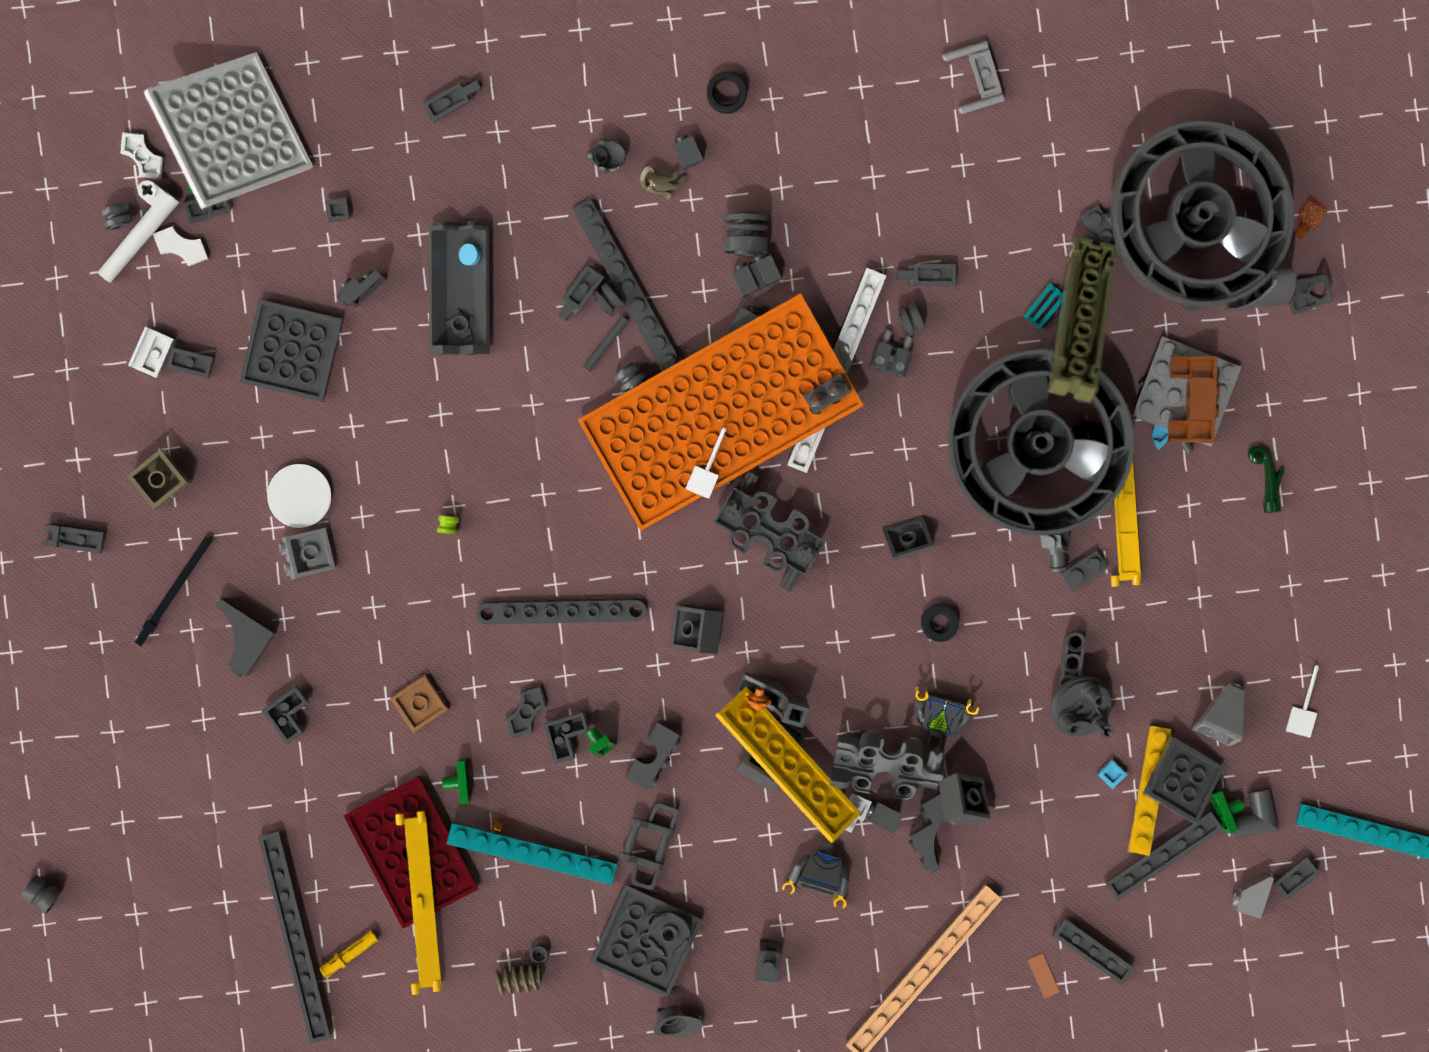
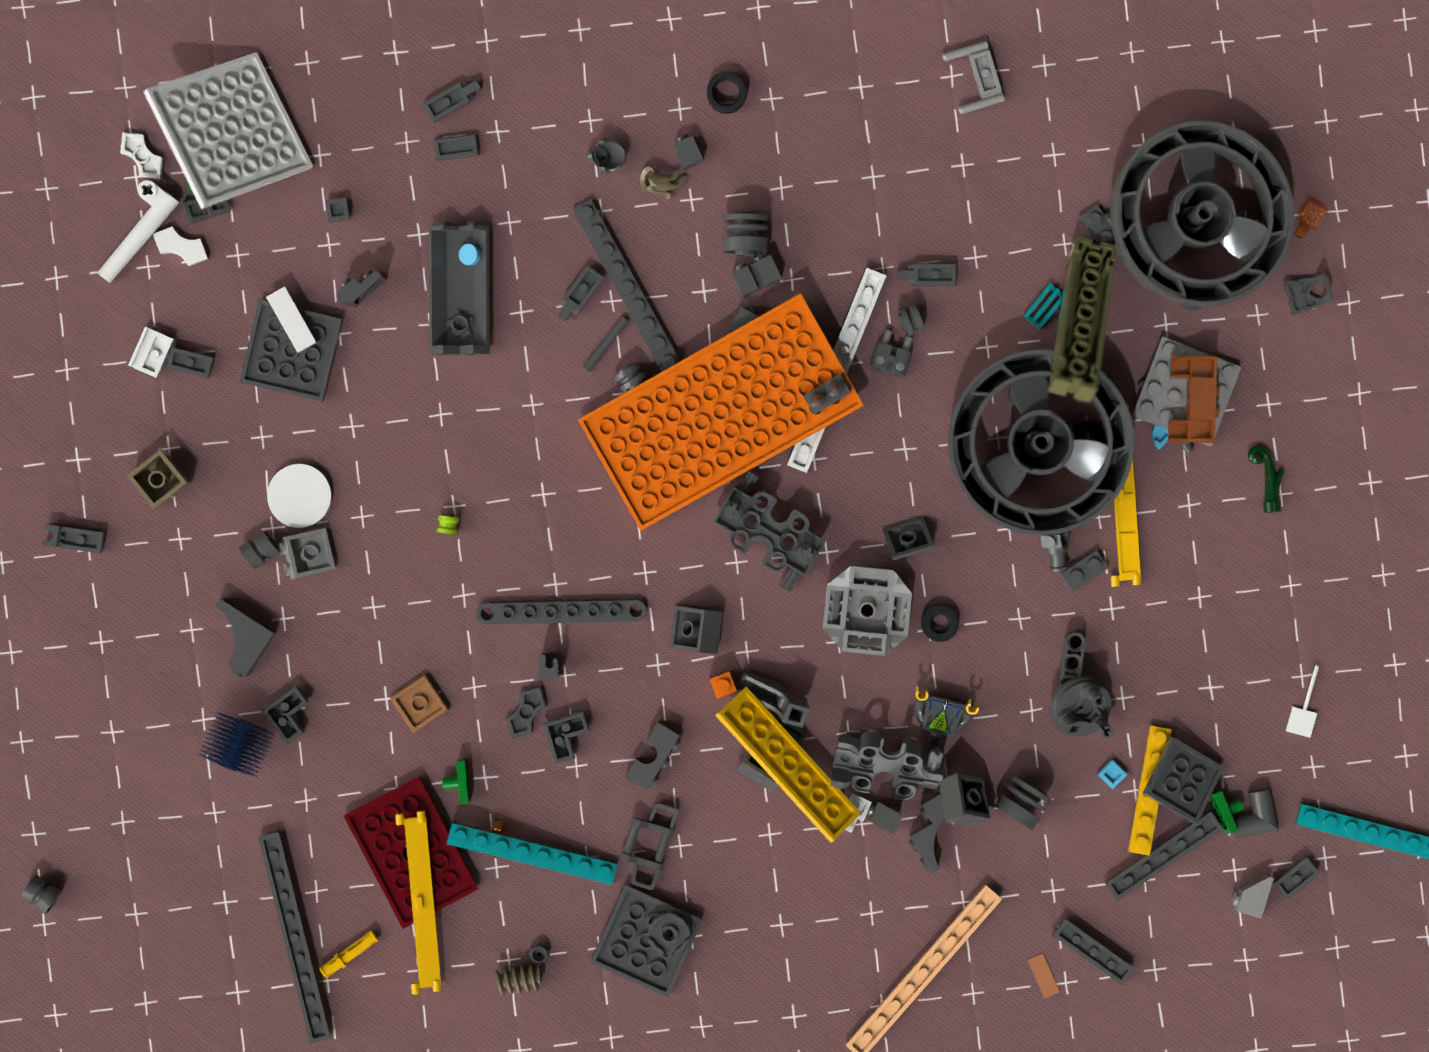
(116, 216): dark grey wheel -> none
(150, 625): black bar -> none
(236, 744): none -> dark blue piece
(259, 549): none -> dark grey wheel
(291, 319): none -> white tile
(456, 147): none -> dark grey tile
(547, 670): none -> dark grey hinge
(600, 744): green tile -> none
(608, 299): dark grey wheel -> none
(674, 1023): dark grey piece -> none
(702, 480): white piece -> none
(723, 684): none -> orange brick
(758, 699): orange plant -> none
(768, 962): dark grey torso -> none
(821, 874): dark grey torso -> none
(890, 615): none -> light grey piece
(1023, 802): none -> dark grey wheel
(1223, 716): light grey slope -> none
(1278, 294): dark grey panel -> none

